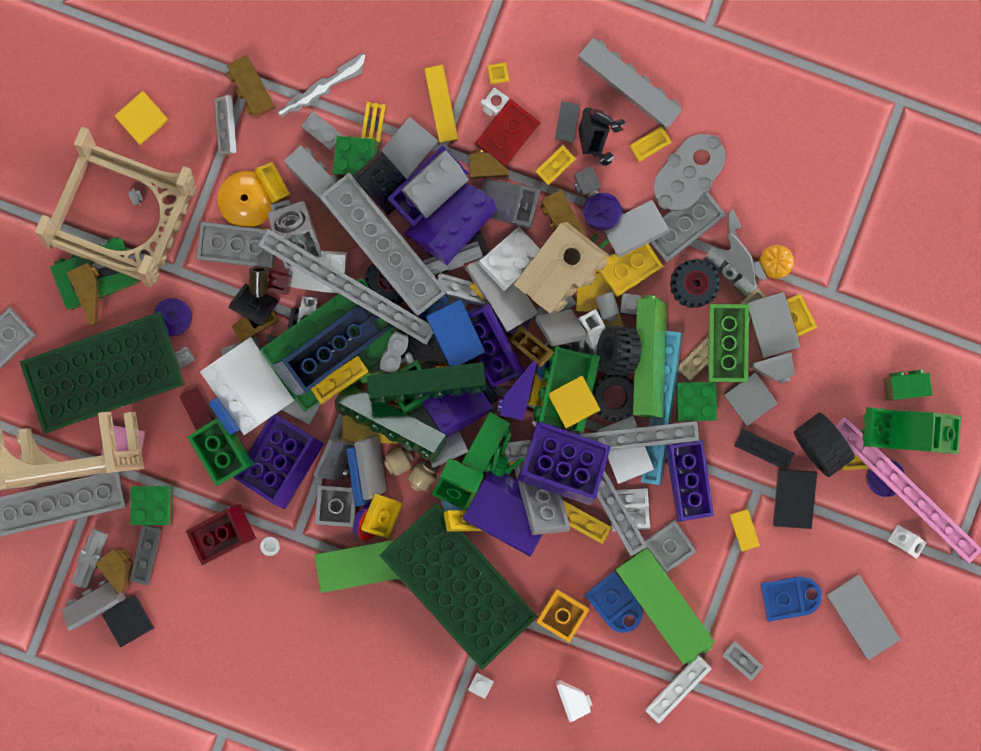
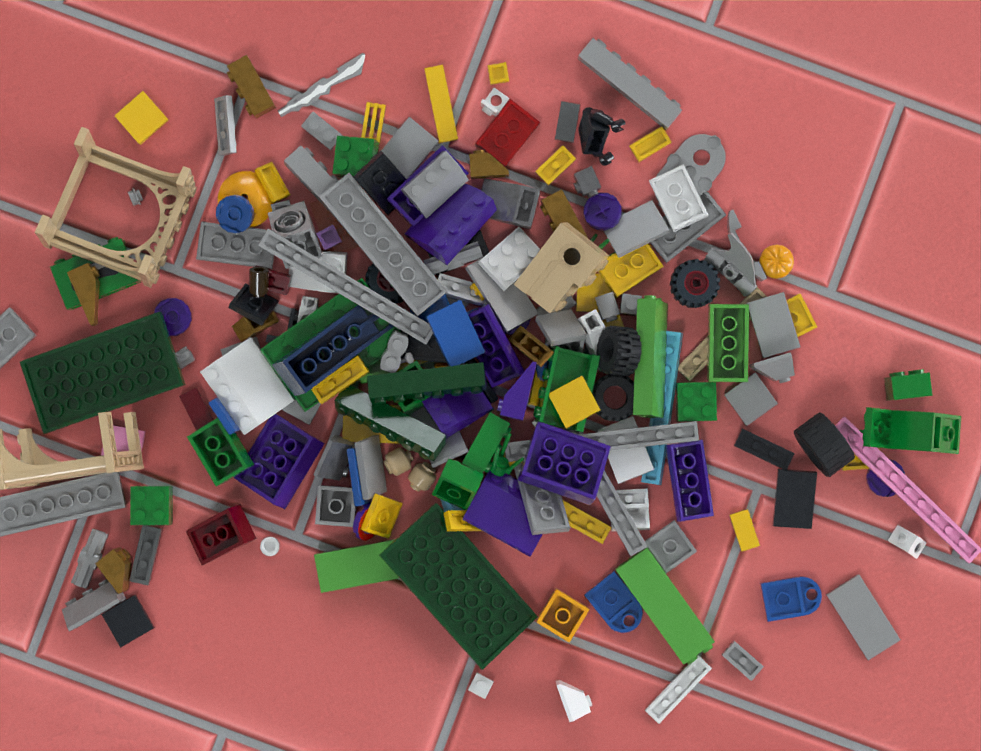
(234, 213): none -> blue tile
(329, 237): none -> medium lavender plate
(678, 198): none -> white tile

